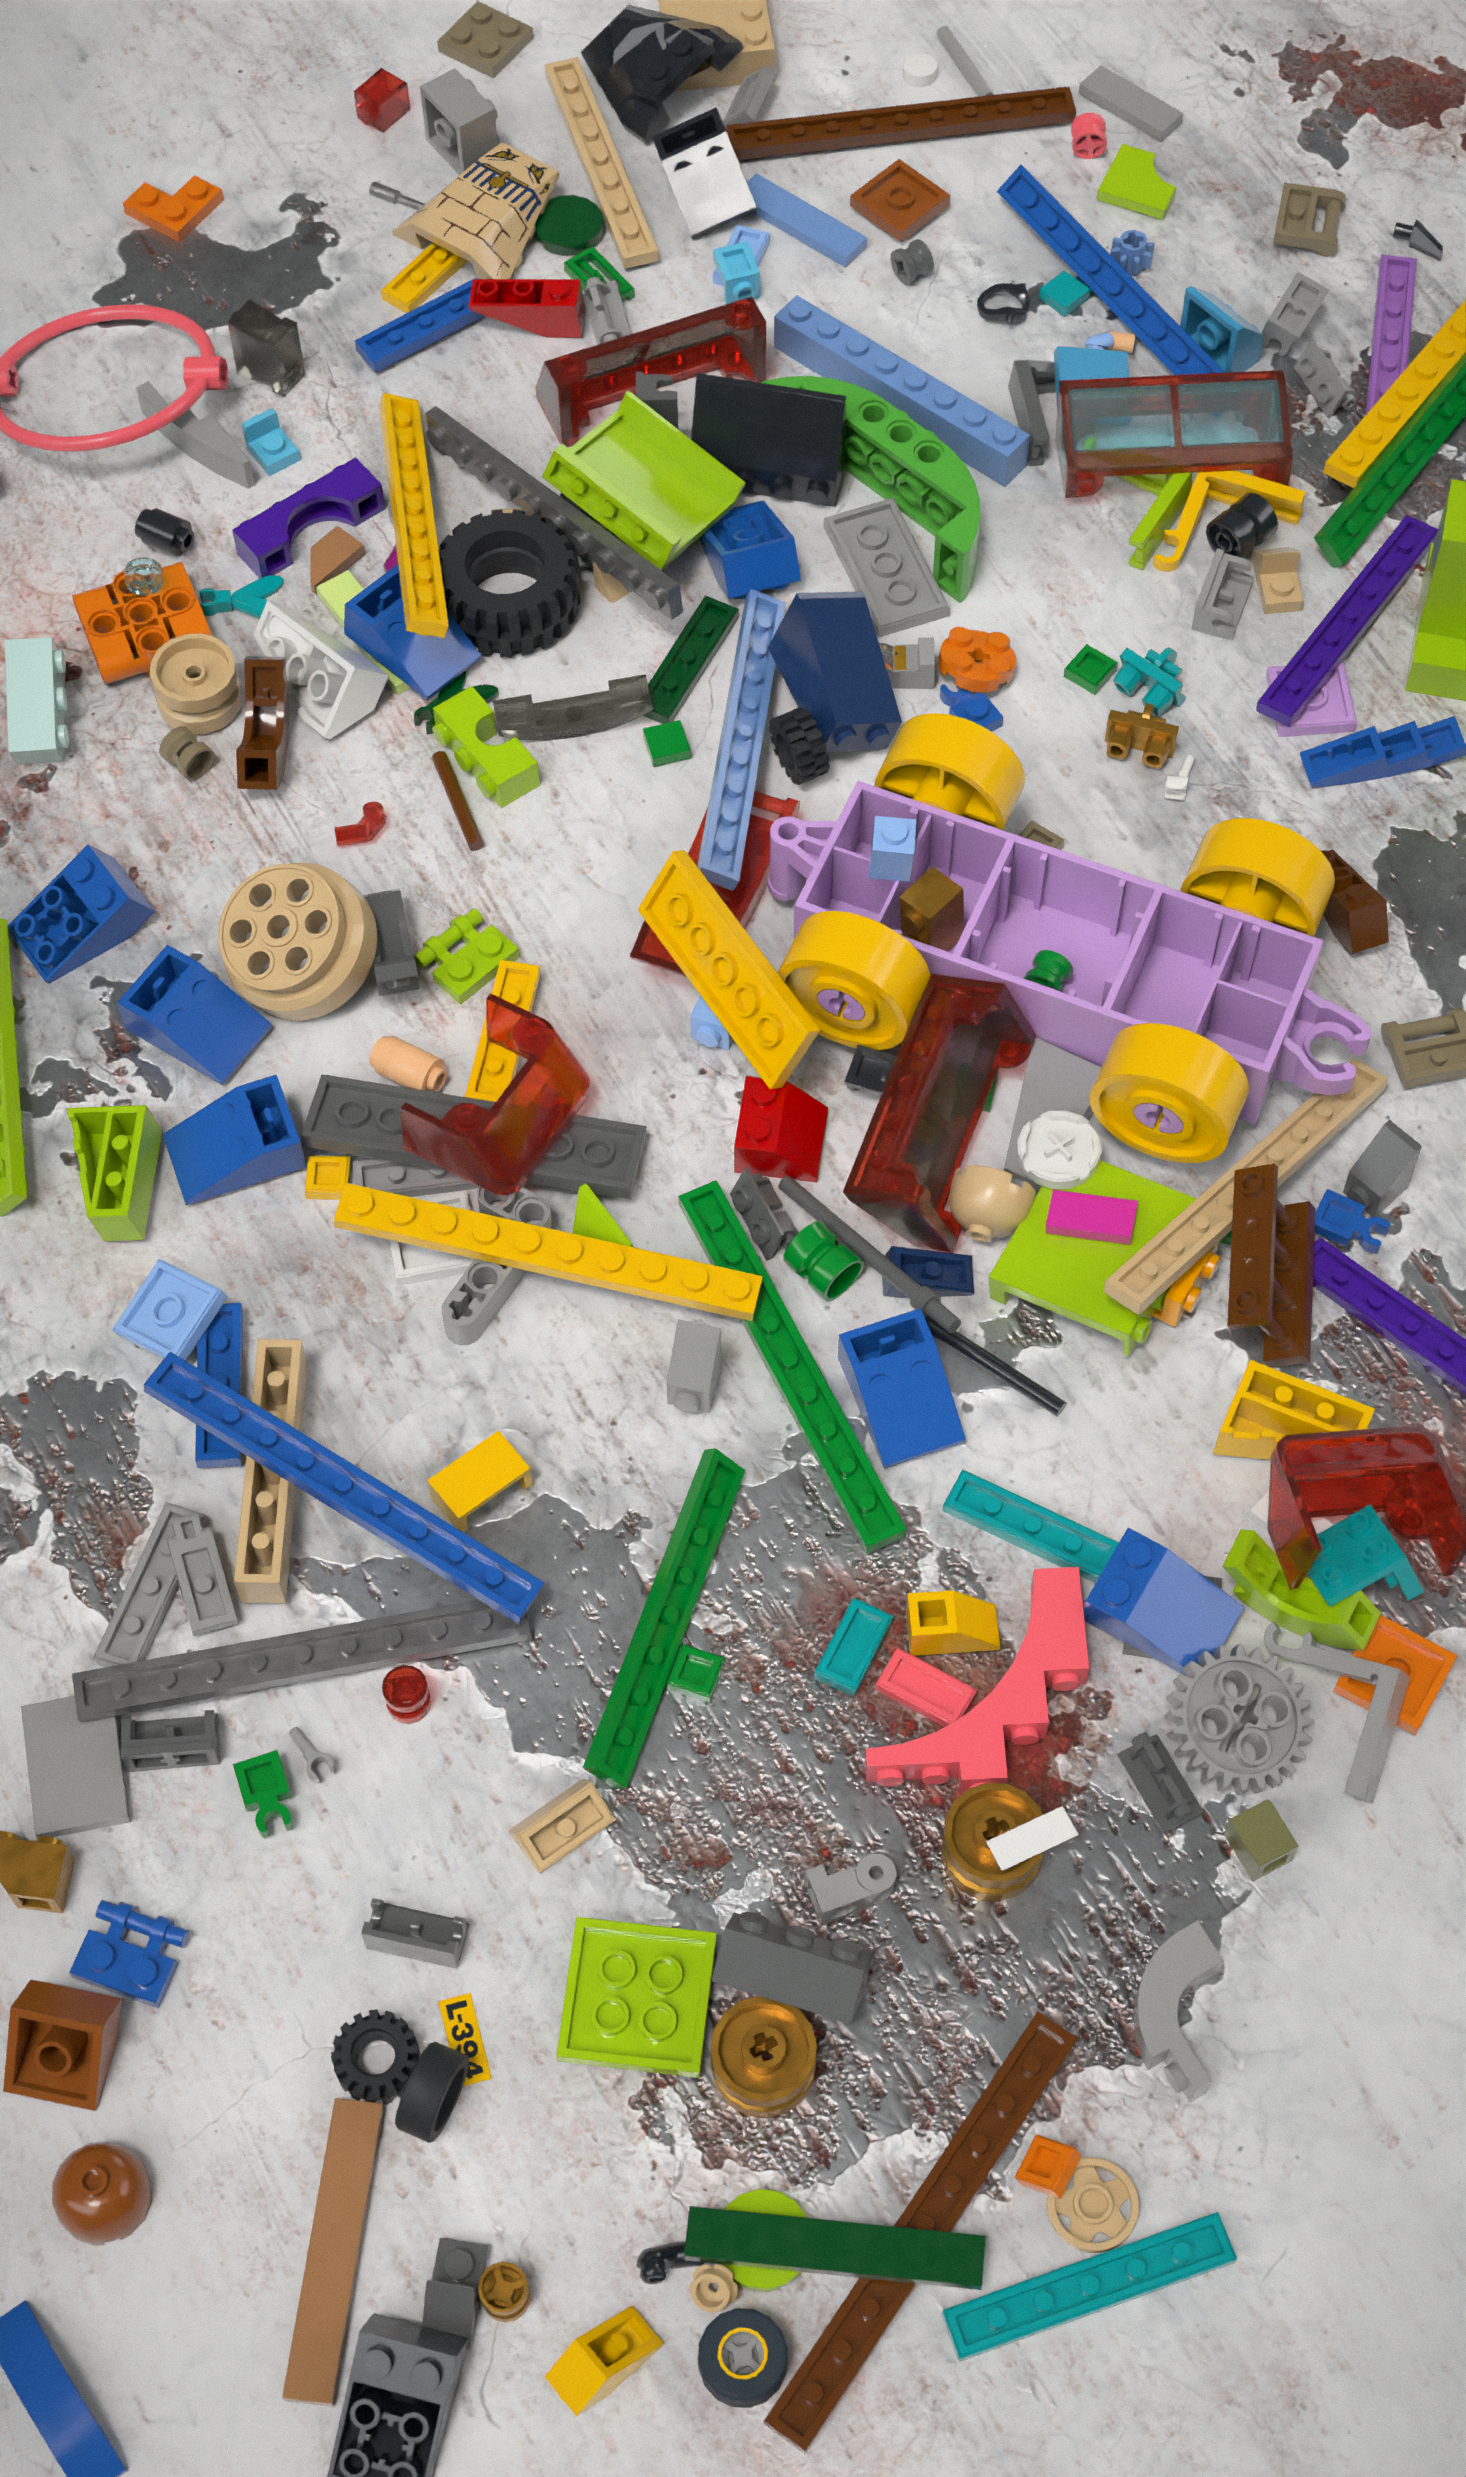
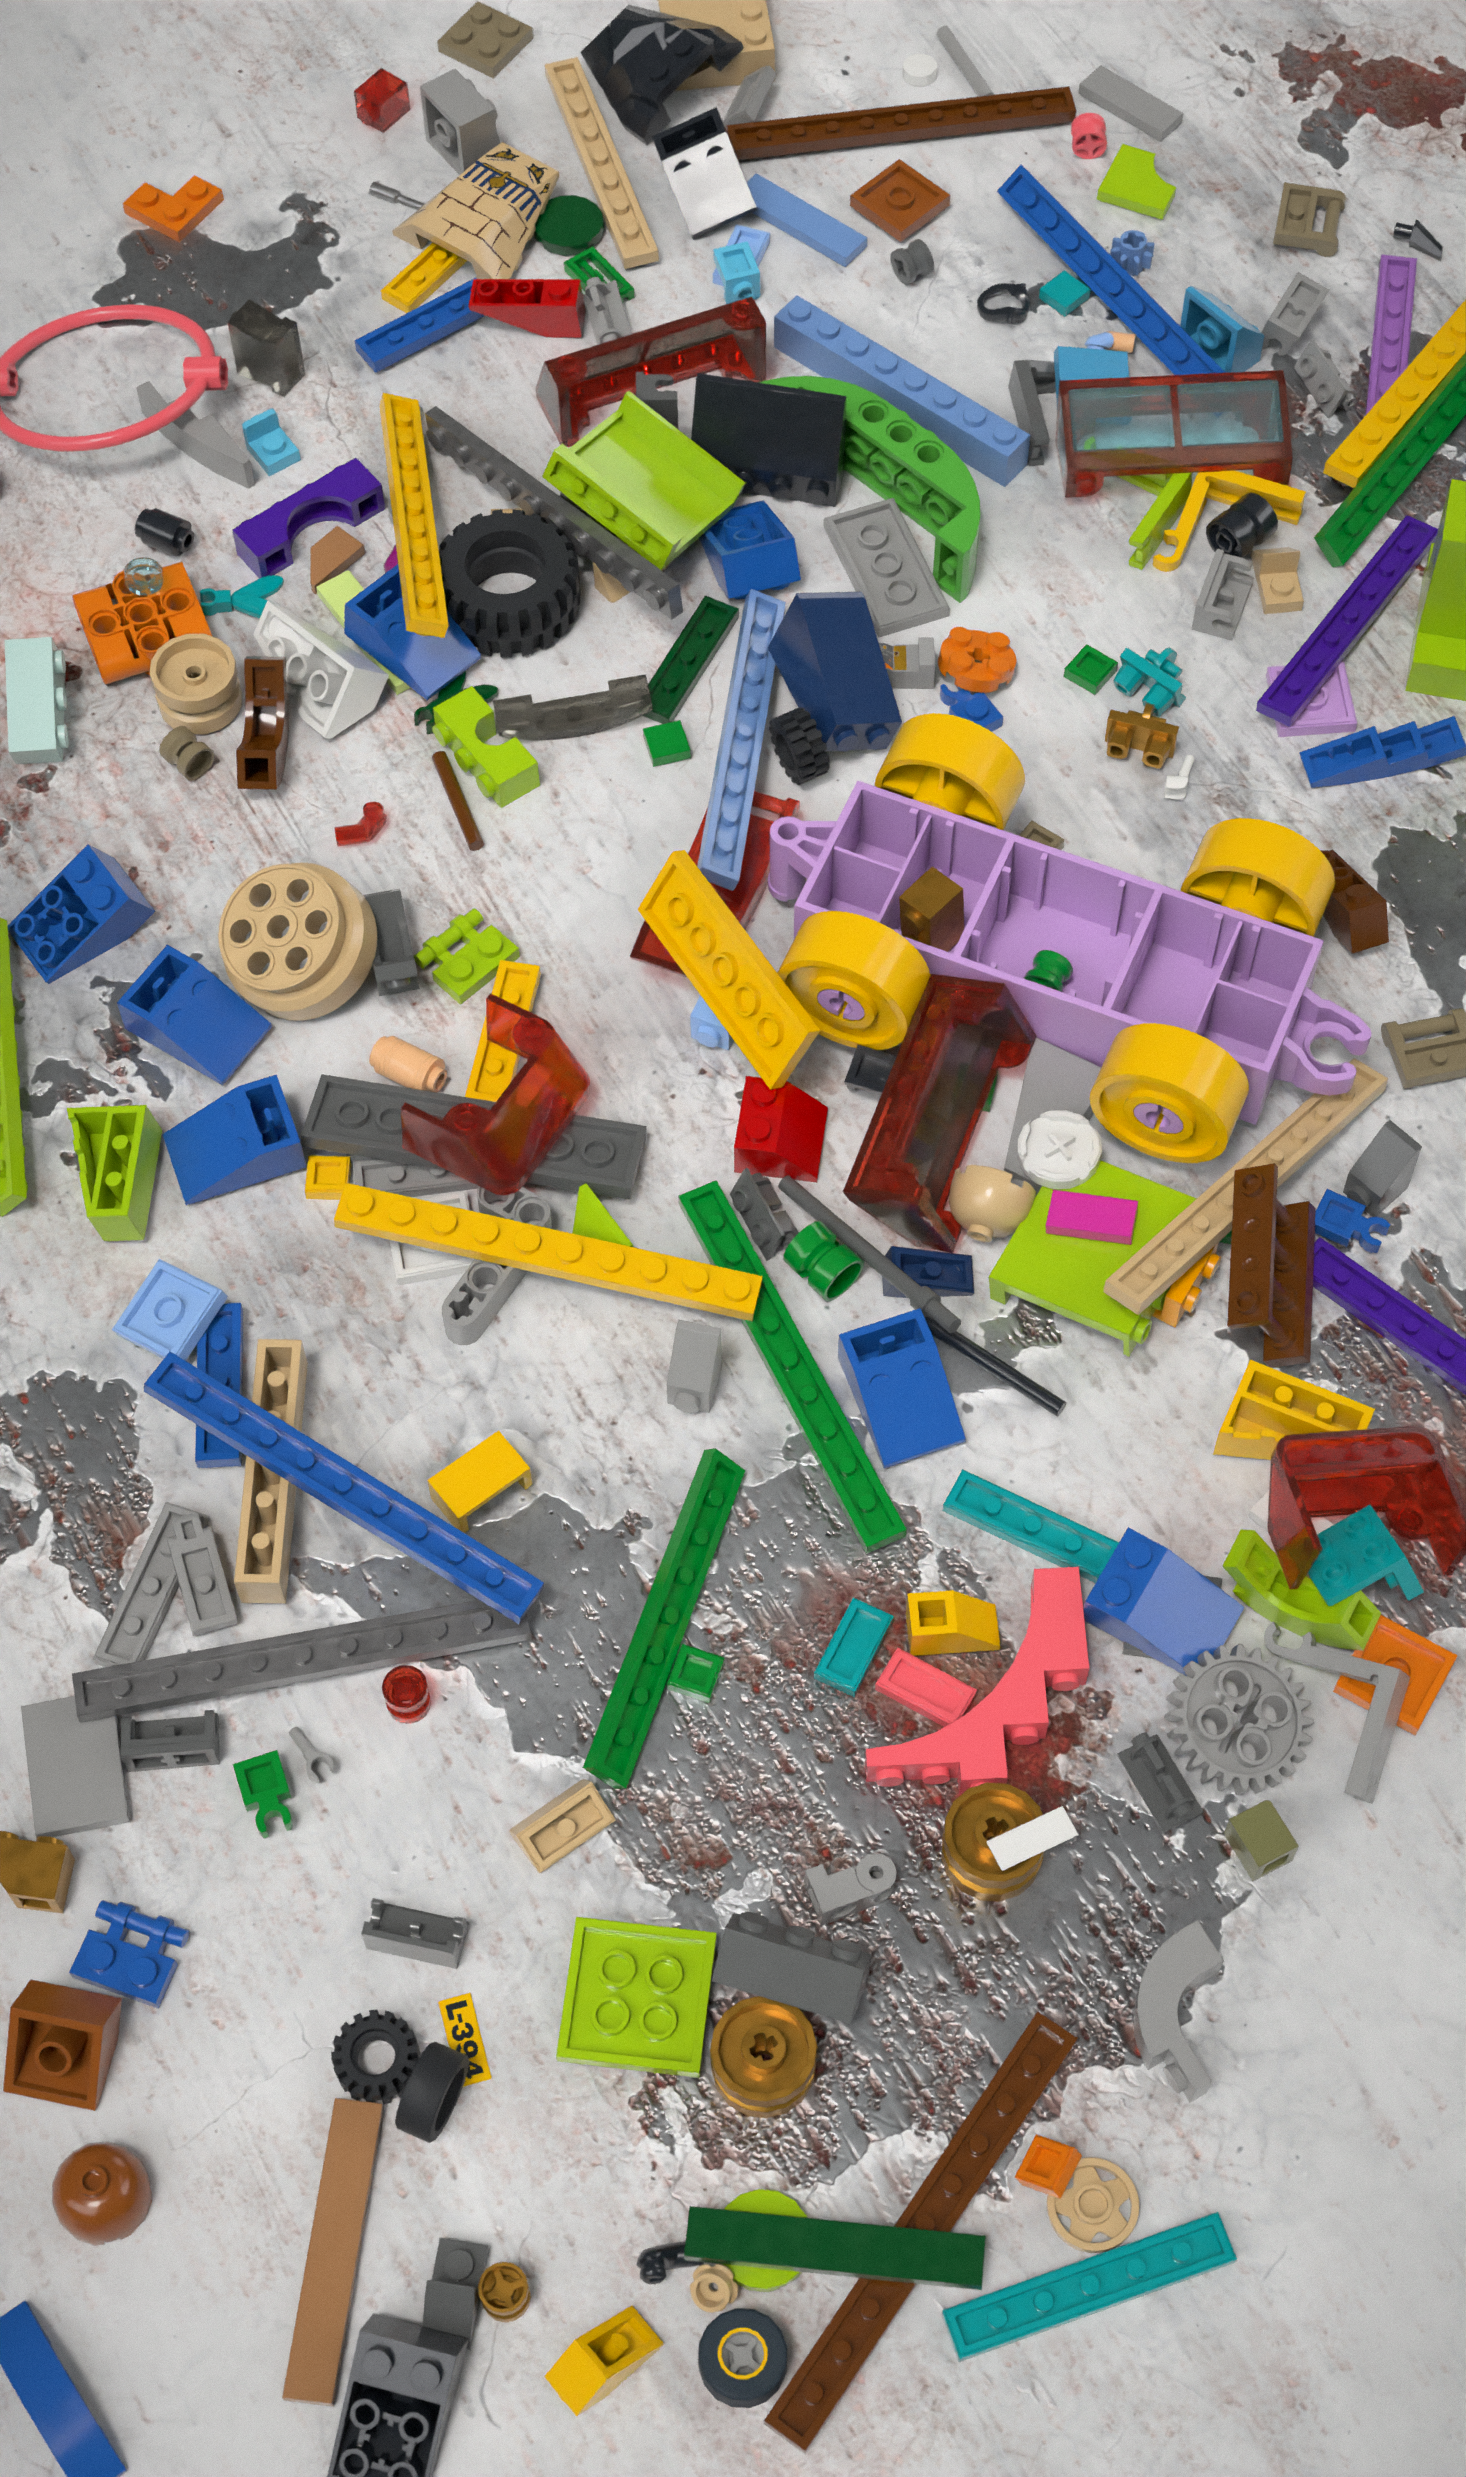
(892, 848): light blue brick -> none

